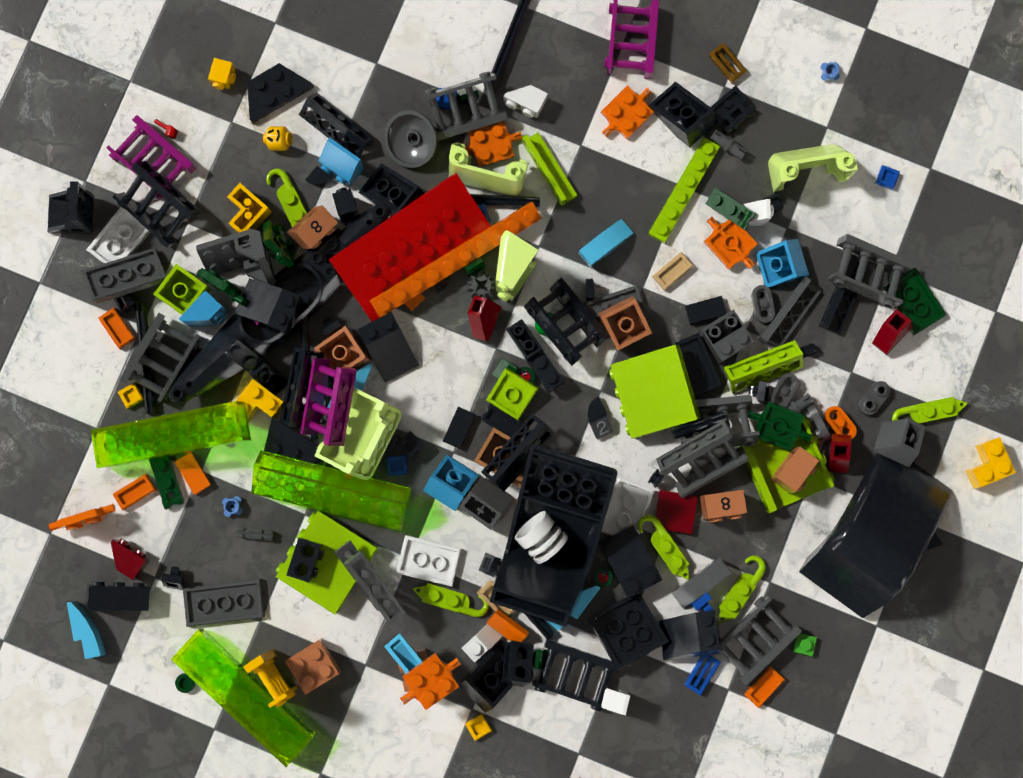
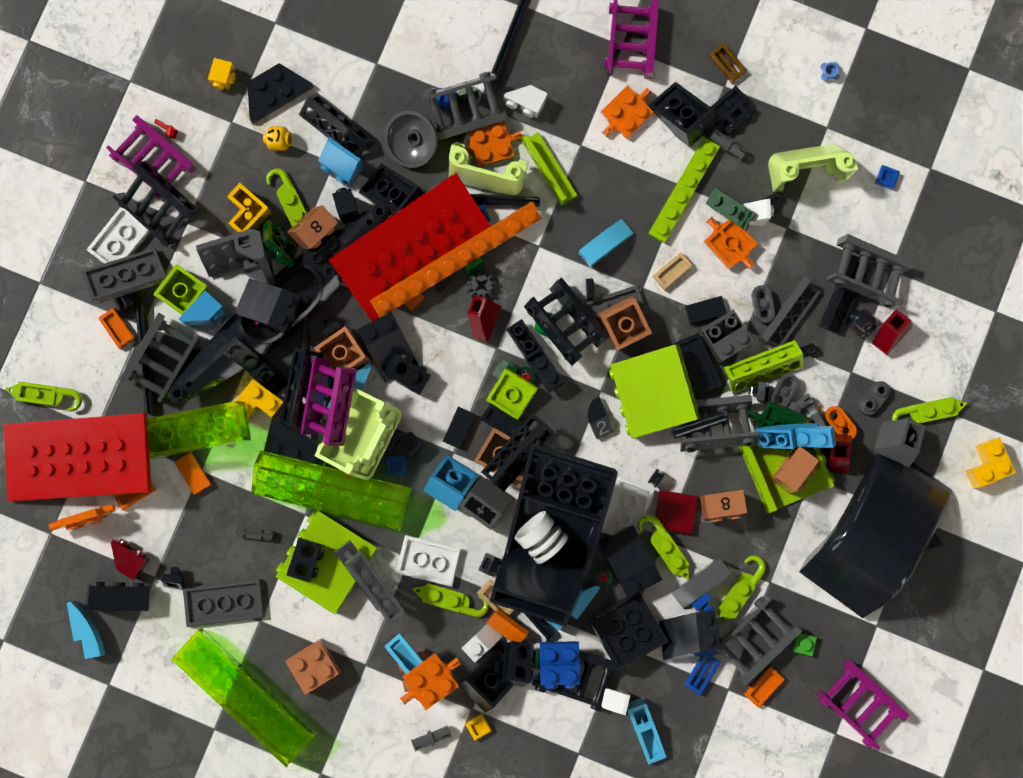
(43, 394): none -> lime plate
(71, 211): black bracket -> none
(77, 457): none -> red plate
(131, 395): yellow tile -> none
(166, 481): dark green plate -> none
(184, 683): dark green tile -> none
(222, 284): dark green plate -> none
(227, 506): medium blue plate -> none
(272, 679): yellow fence -> none
(318, 177): black tile -> none
(405, 377): none -> black brick
(431, 738): none -> dark grey pin
(513, 265): yellowish green windscreen -> none
(559, 664): none -> blue plate
(645, 730): none -> medium azure slope
(696, 447): dark grey fence -> none
(782, 263): dark azure slope -> none
(796, 435): none -> dark azure slope
(863, 323): none -> black head
(880, 699): none -> magenta fence
(918, 301): dark green tile -> none

